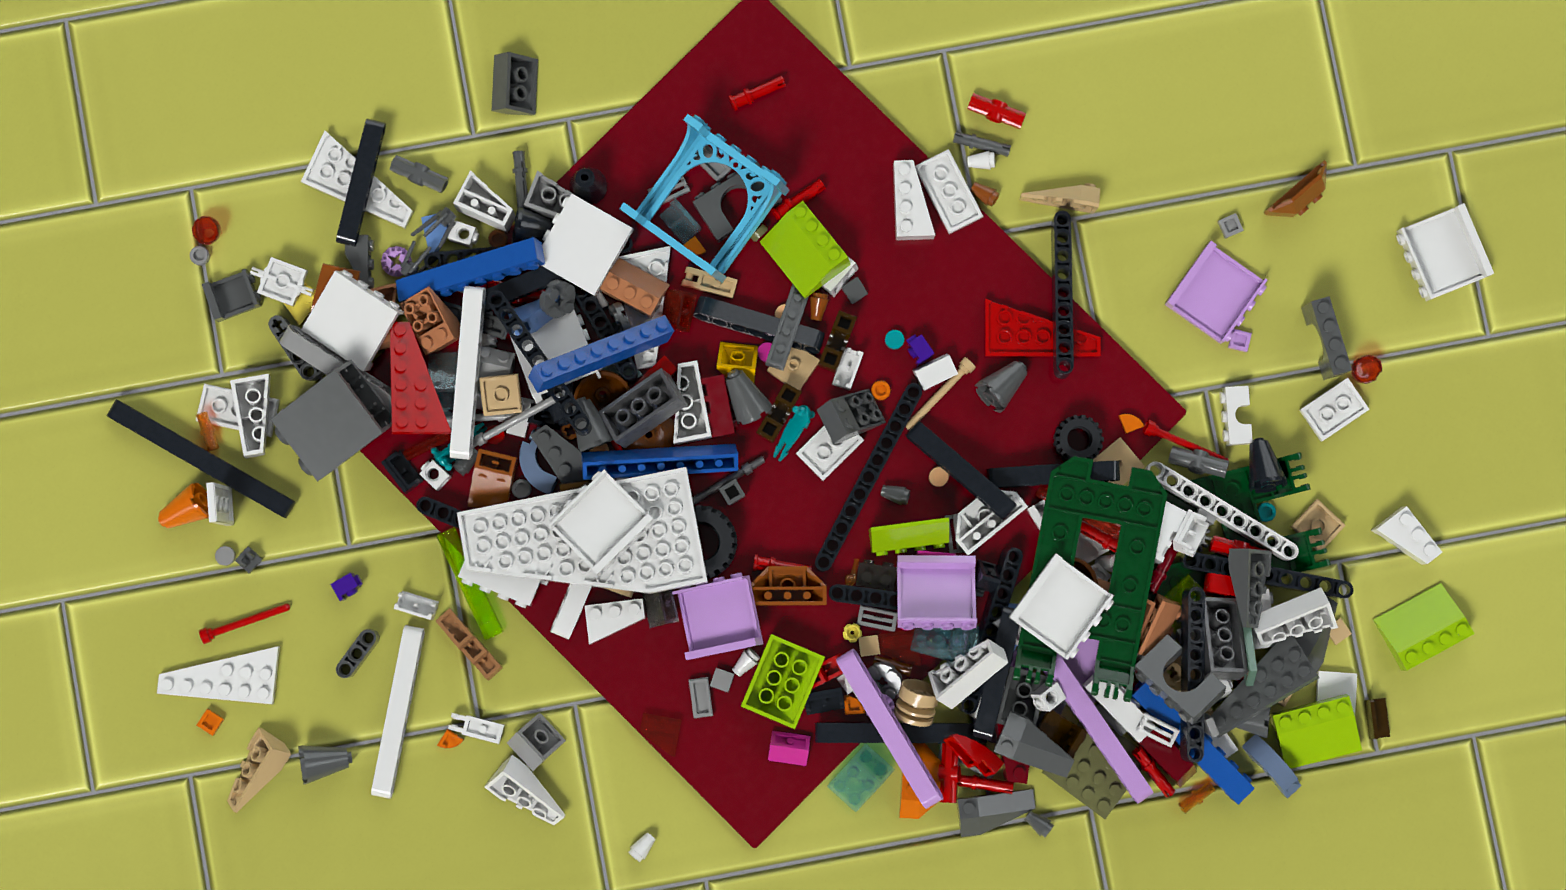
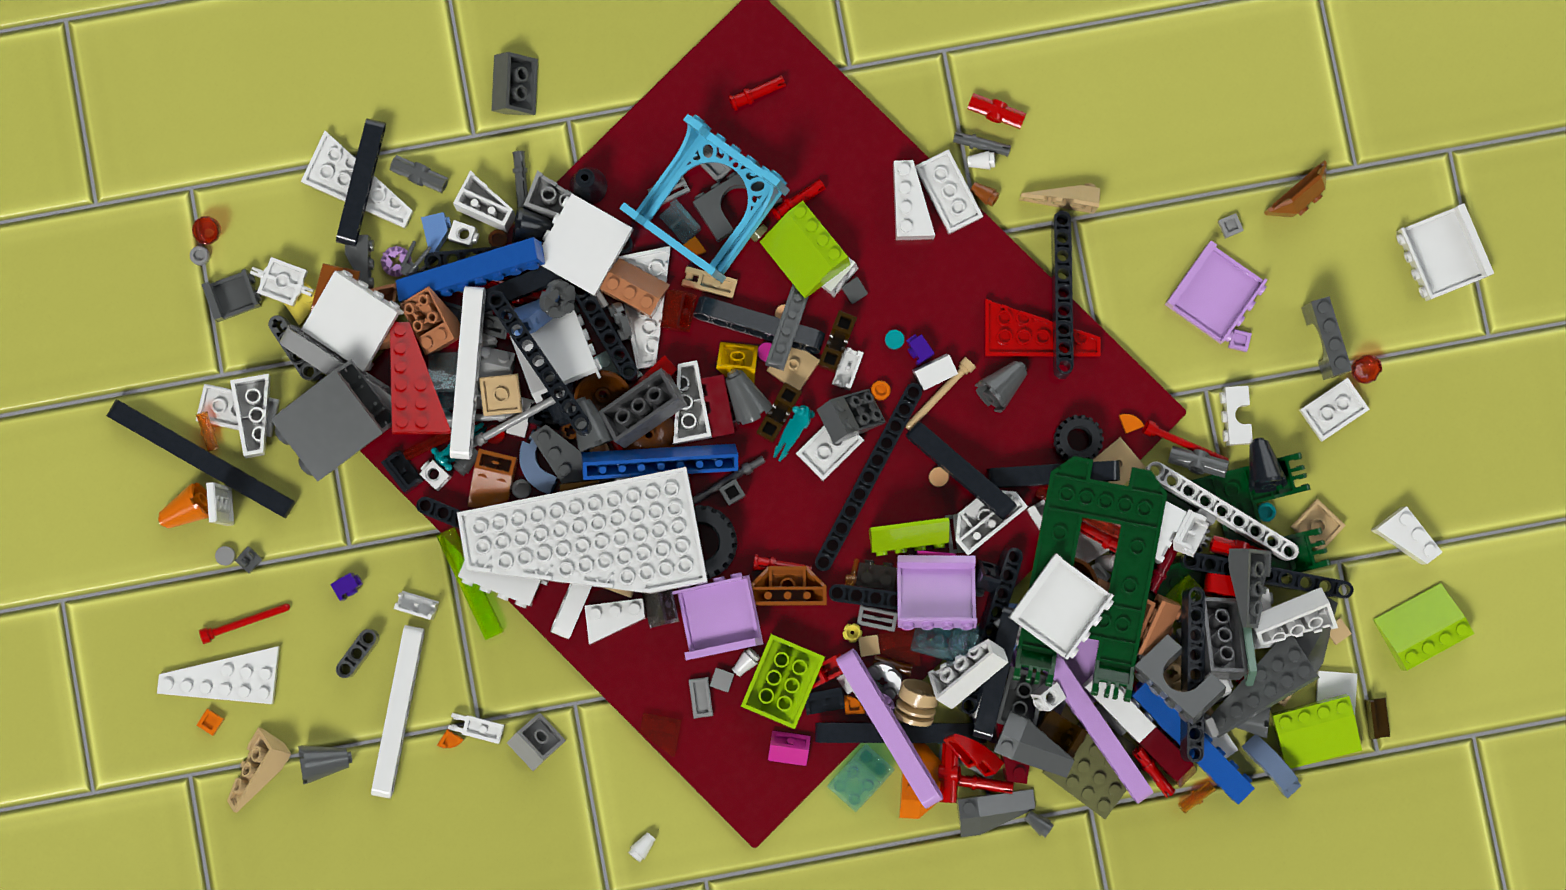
(443, 217): dark grey plant -> none
(469, 644): medium nougat slope -> none
(520, 785): white wedge -> none
(600, 354): blue brick -> none
(601, 522): white panel -> none
(818, 305): dark orange cone -> none
(896, 494): dark grey cone -> none
(1143, 722): white tile -> none

